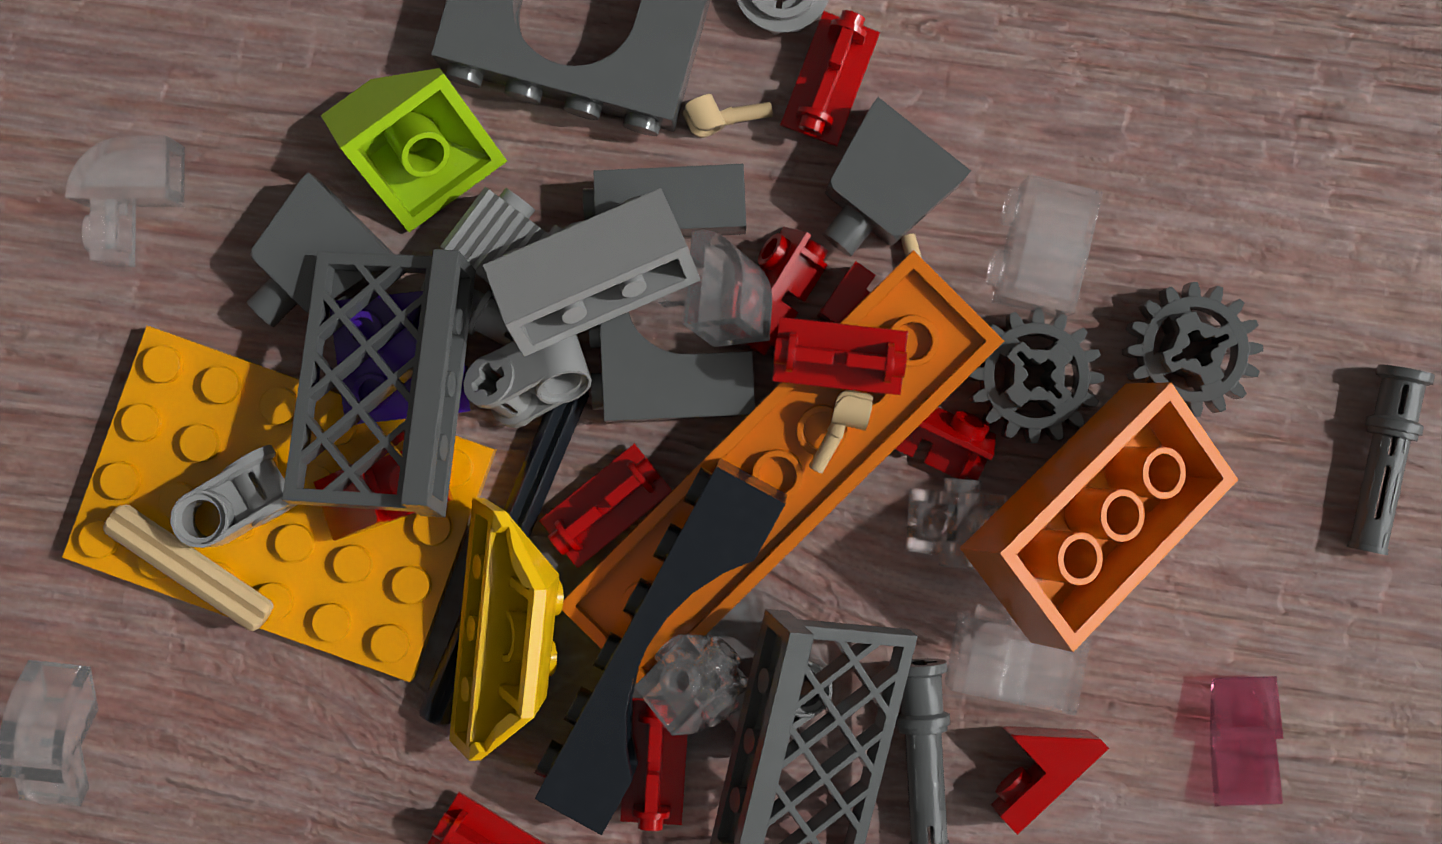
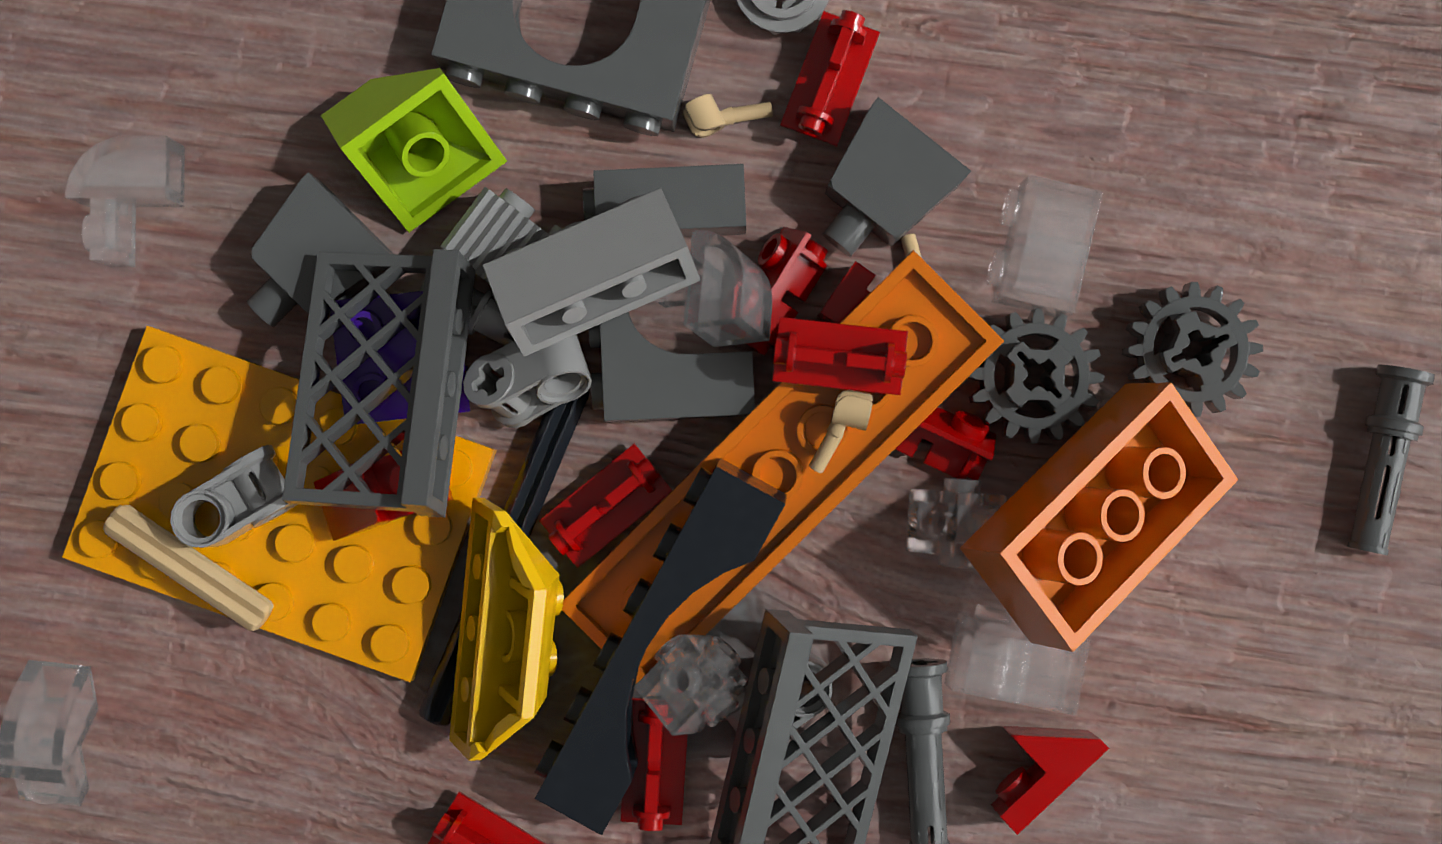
(1243, 741): clear pink slope -> none

